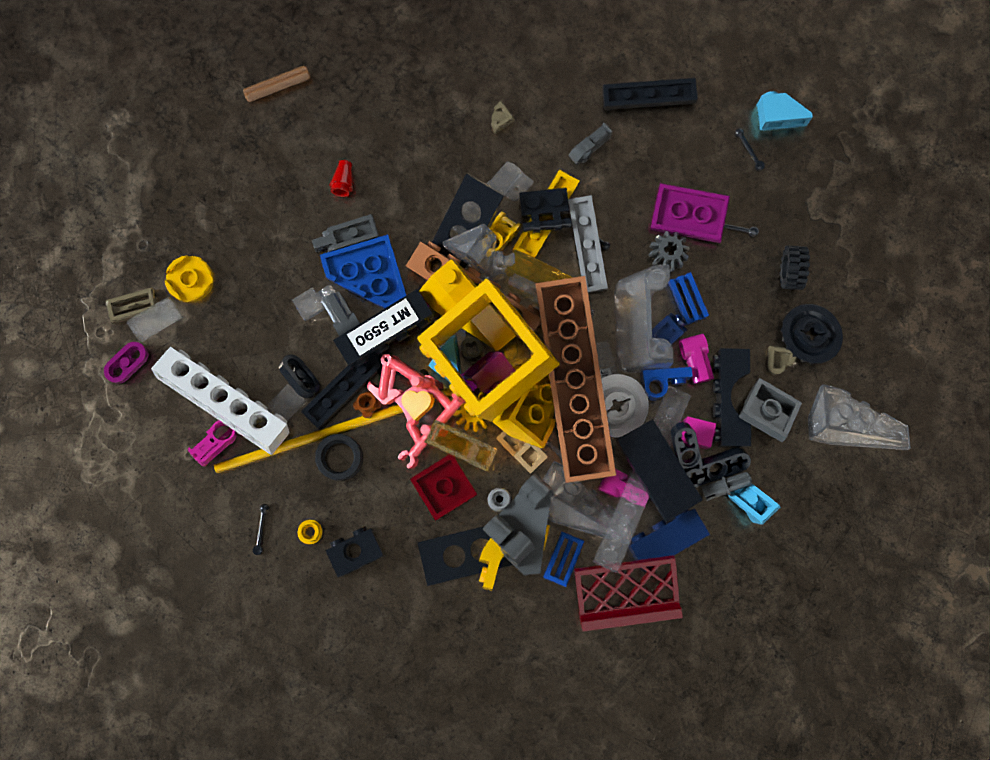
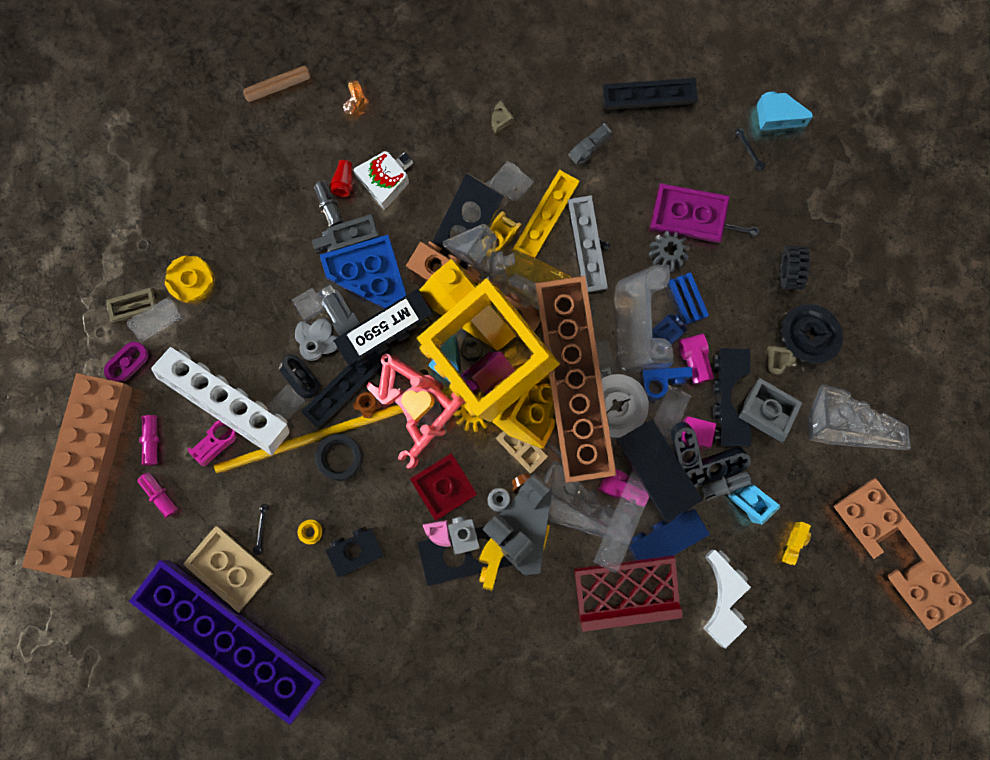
(77, 476): none -> nougat brick
(149, 440): none -> dark pink pin
(157, 494): none -> dark pink axle
(227, 640): none -> dark purple brick
(228, 569): none -> tan plate
(315, 335): none -> light grey plate
(328, 203): none -> dark grey axle
(357, 98): none -> clear orange arm
(384, 176): none -> white torso
(438, 533): none -> bright pink tile
(460, 445): clear yellow slope -> none
(463, 535): none -> light grey brick
(519, 481): none -> dark orange plate
(544, 203): black plate -> none
(555, 578): blue tile -> none
(725, 623): none -> white arch
(799, 537): none -> yellow plate
(925, 586): none -> nougat plate

